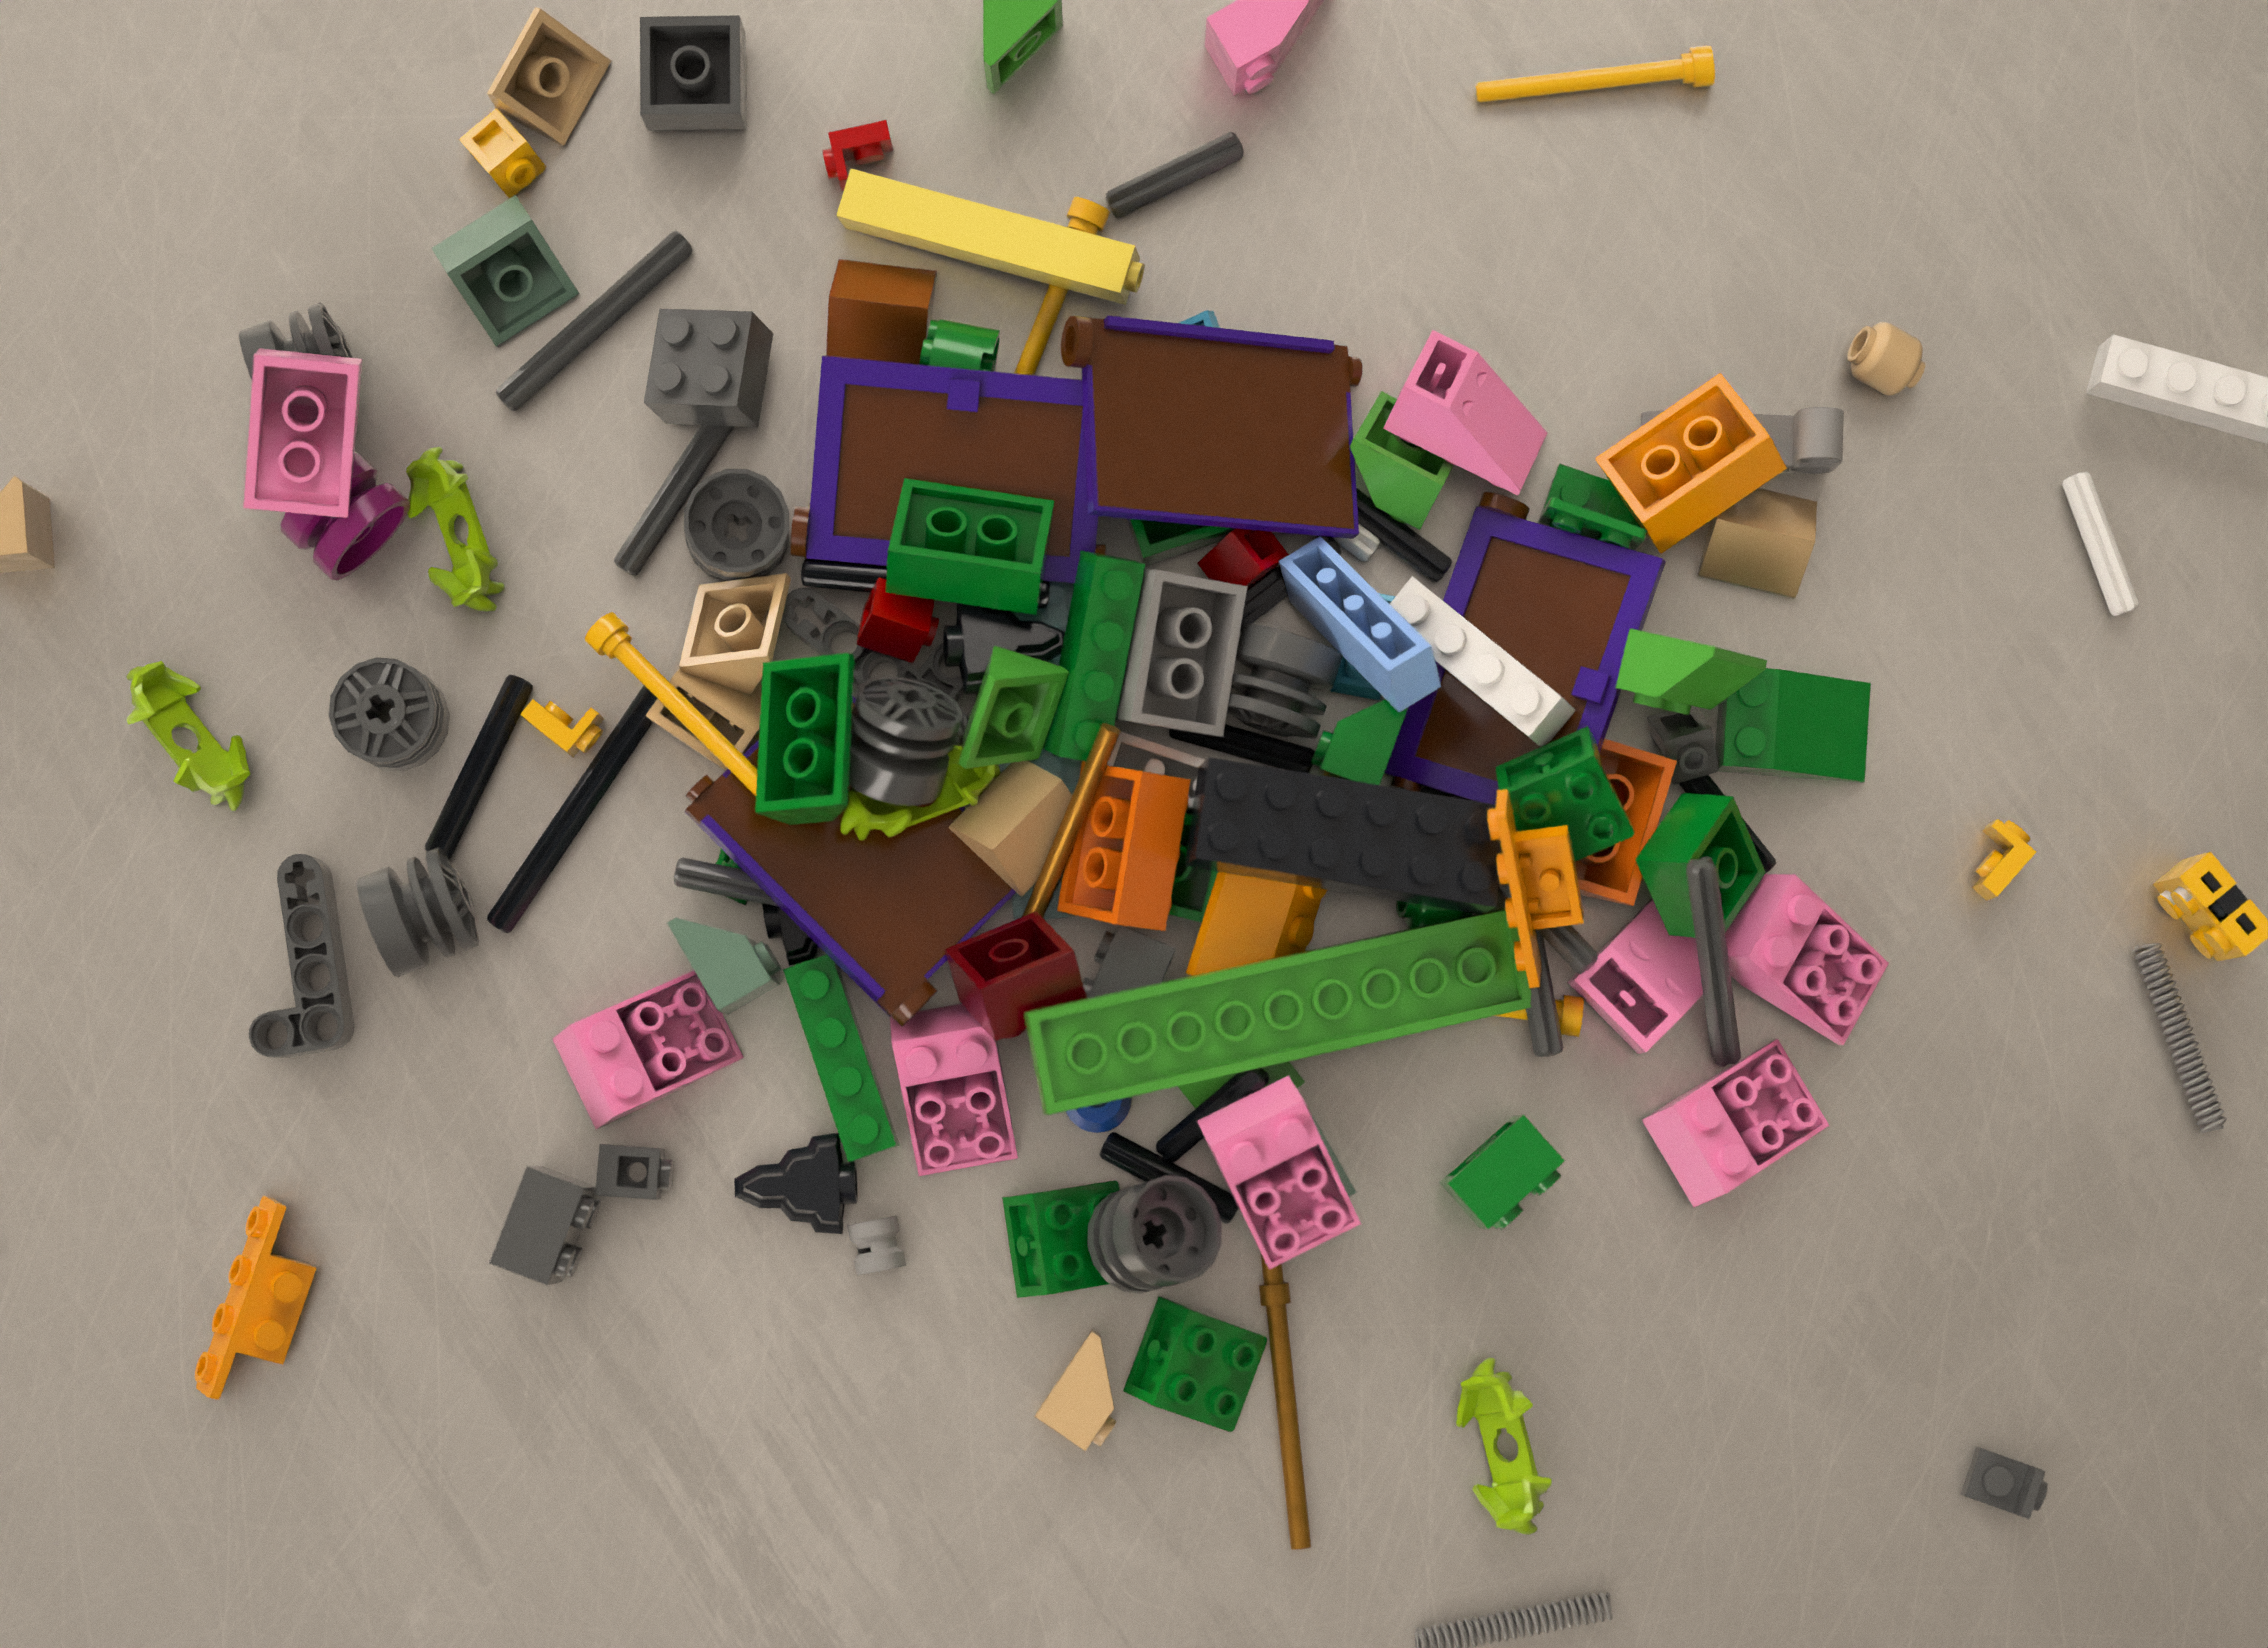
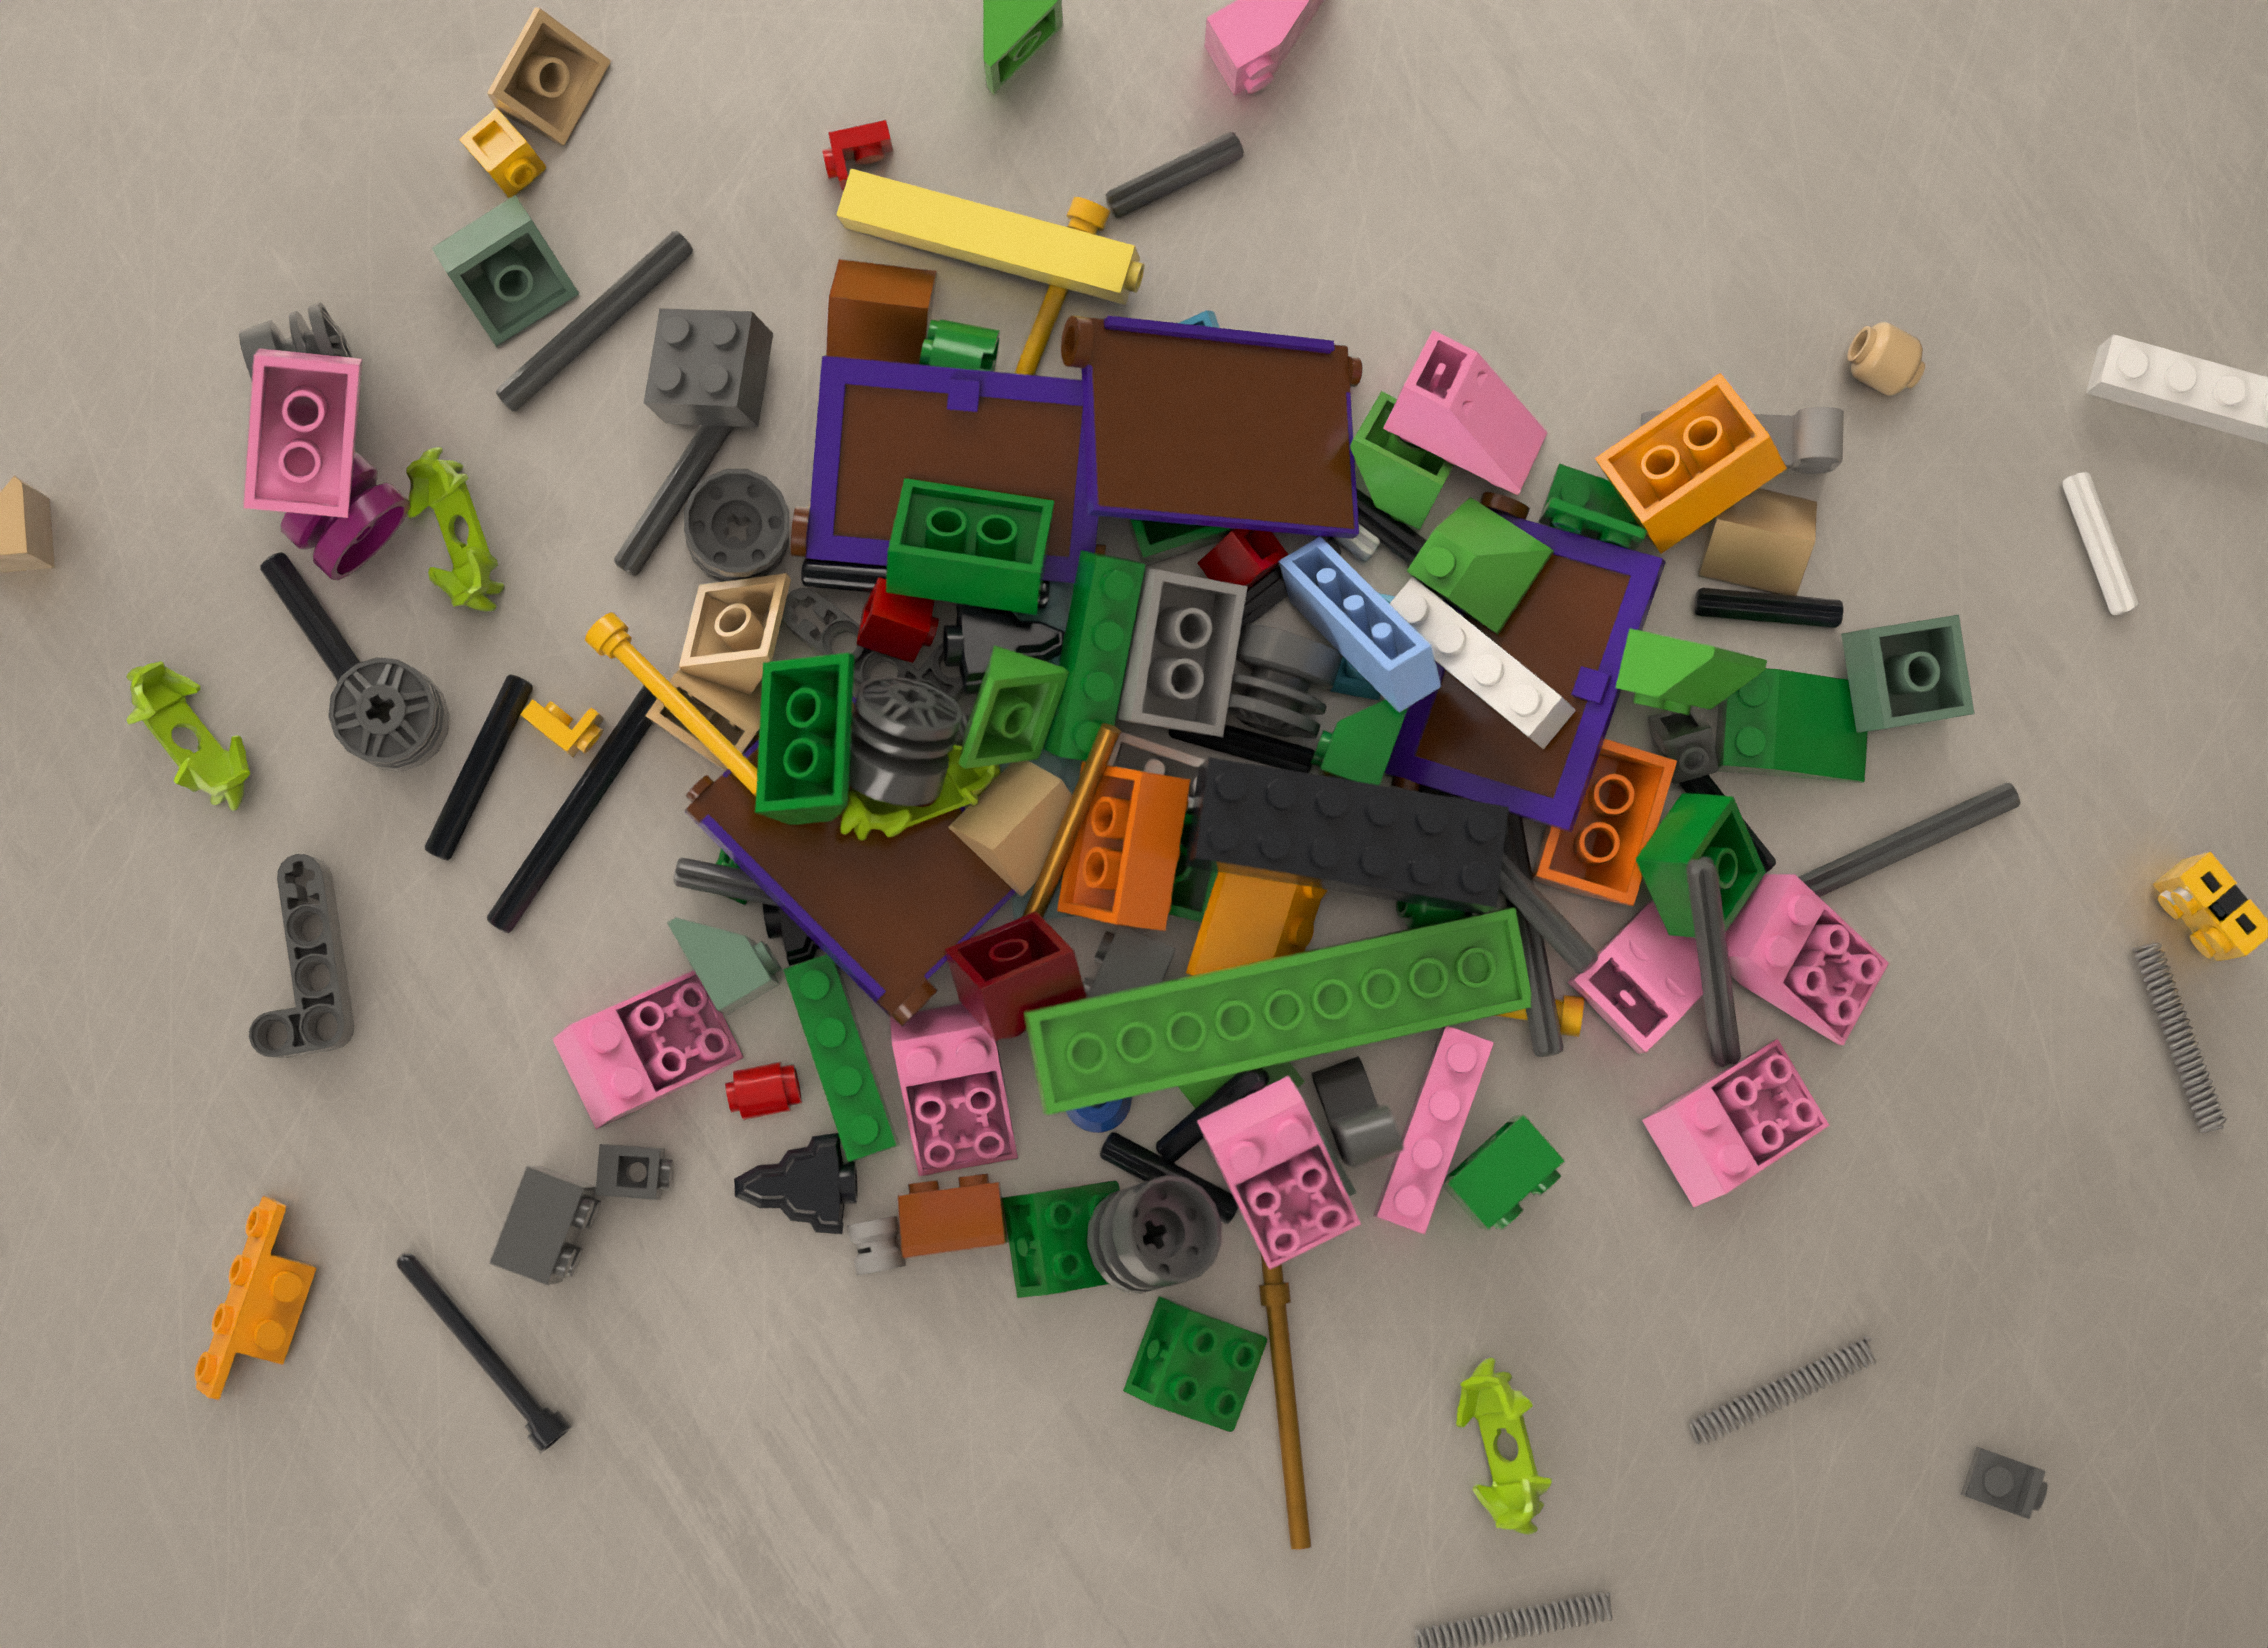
(309, 614): none -> black axle
(420, 911): dark grey wheel -> none
(542, 1424): none -> black piece
(692, 72): dark grey brick -> none
(764, 1090): none -> red brick
(951, 1218): none -> dark orange slope
(1081, 1397): tan slope -> none
(1358, 1124): none -> dark grey beam
(1433, 1129): none -> bright pink brick
(1480, 564): none -> bright green slope
(1540, 879): light orange bracket -> none
(1566, 787): green bracket -> none
(1692, 67): yellow piece -> none
(1768, 607): none -> black axle
(1778, 1386): none -> light grey piece
(1907, 673): none -> sand green brick
(1912, 839): none -> dark grey axle
(1997, 868): yellow bracket -> none

